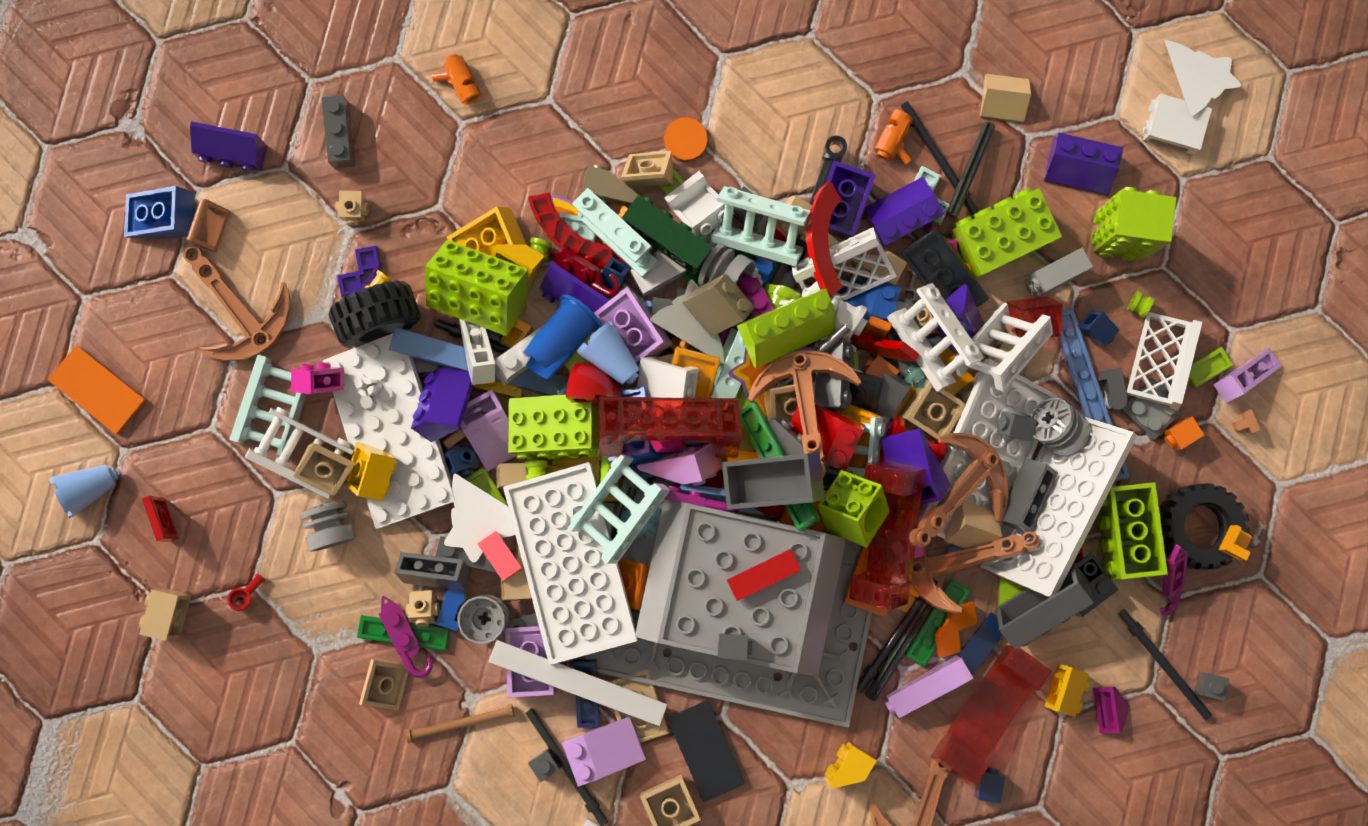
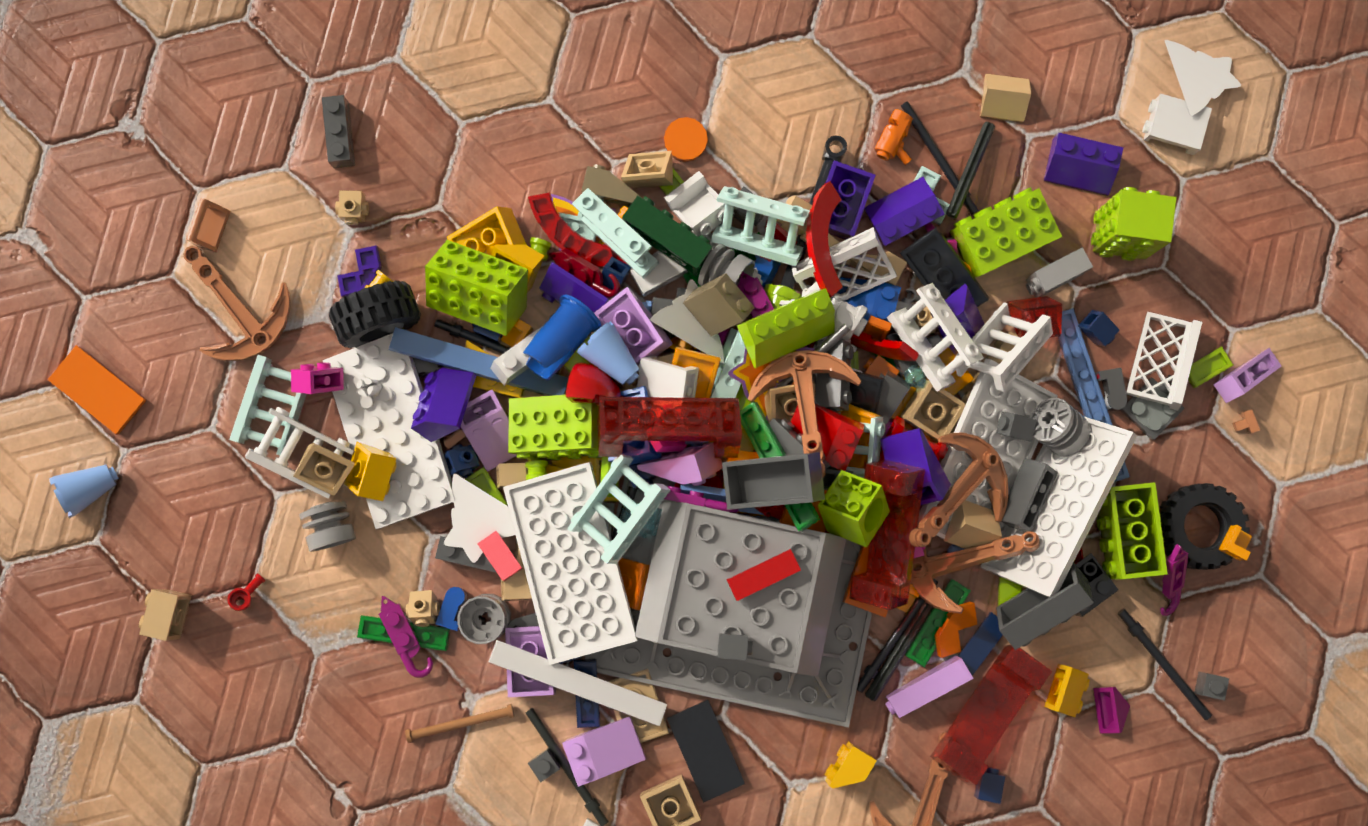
(159, 213): blue slope -> none
(160, 519): red tile -> none
(227, 147): dark purple slope -> none
(384, 684): tan slope -> none
(433, 571): dark grey brick -> none
(460, 76): orange piece -> none
(478, 353): white slope -> none
(1140, 304): lime wheel -> none
(1183, 434): orange brick -> none

